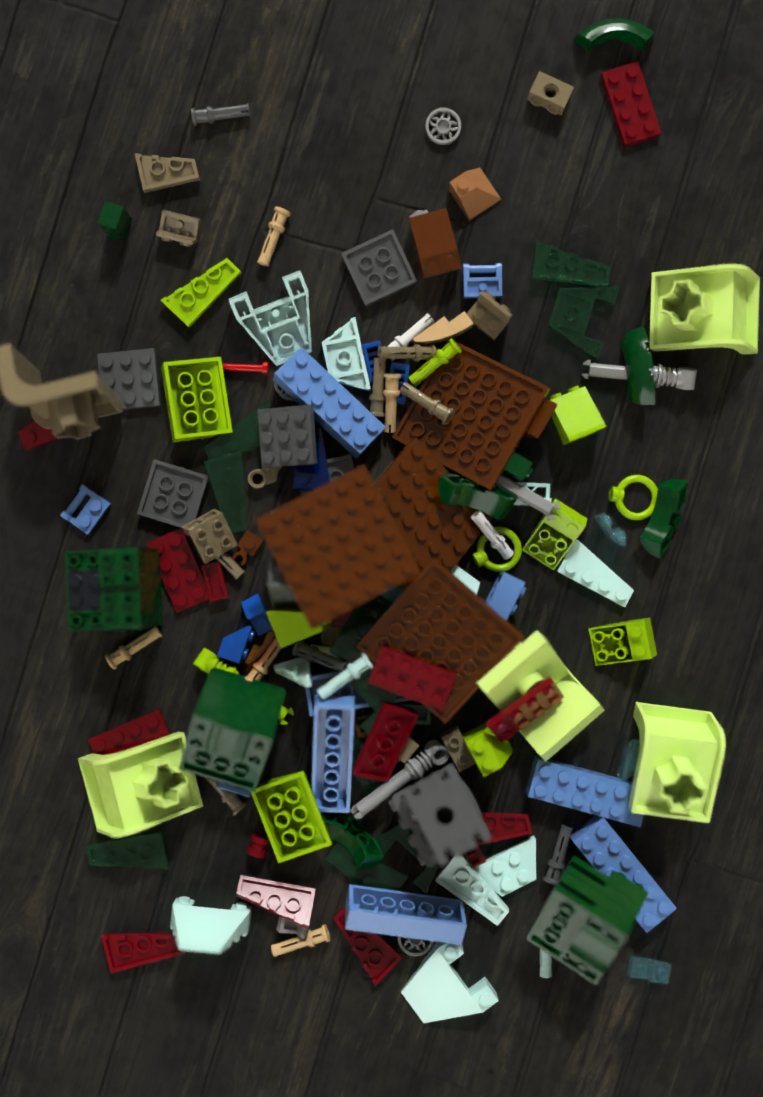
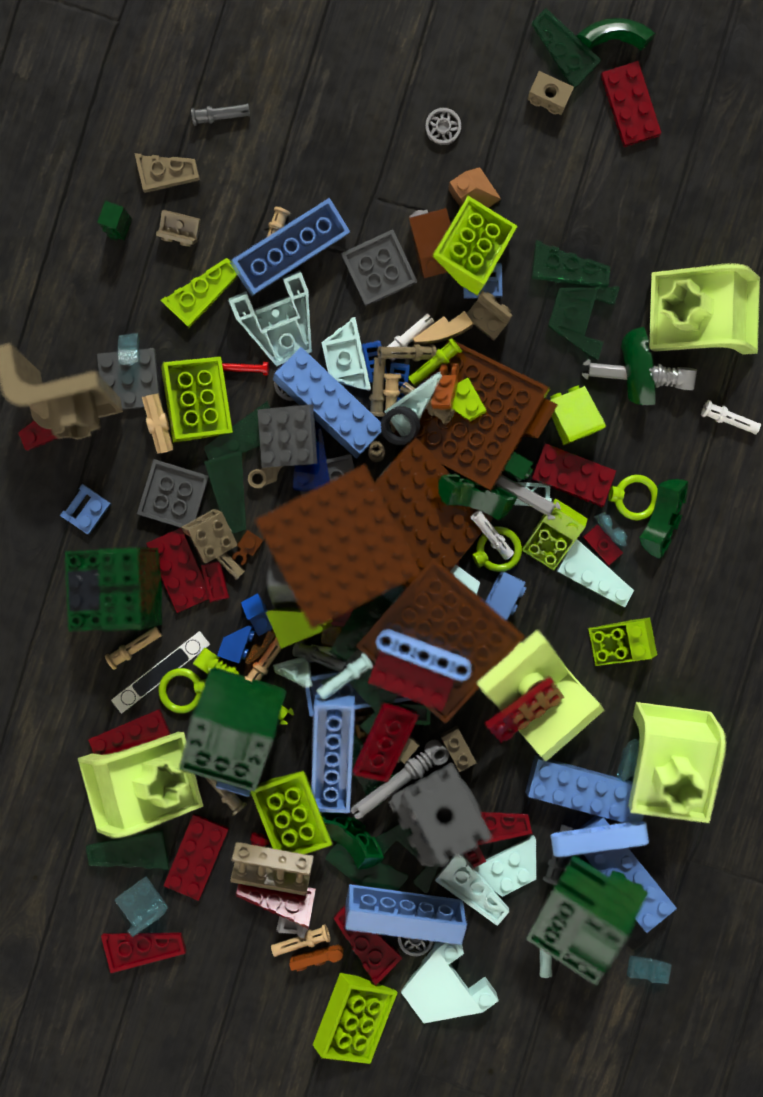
(128, 349): none -> clear light blue slope
(141, 905): none -> clear light blue bracket
(154, 676): none -> sticker
(157, 423): none -> tan piece
(196, 857): none -> dark red plate
(198, 687): none -> lime piece
(208, 928): light aqua wedge -> none
(271, 868): none -> dark tan fence
(289, 247): none -> medium blue brick
(318, 957): none -> dark orange hinge
(354, 1019): none -> lime slope
(373, 455): none -> dark tan pin
(388, 433): none -> black tyre
(417, 401): none -> light aqua wing
(430, 662): none -> light blue beam
(446, 388): none -> dark orange hinge
(467, 401): none -> lime wing
(474, 244): none -> lime slope
(487, 749): lime slope -> none
(566, 49): none -> clear green wing
(573, 475): none -> dark red plate
(599, 838): none -> light blue beam
(602, 544): none -> dark red plate
(721, 414): none -> white pin

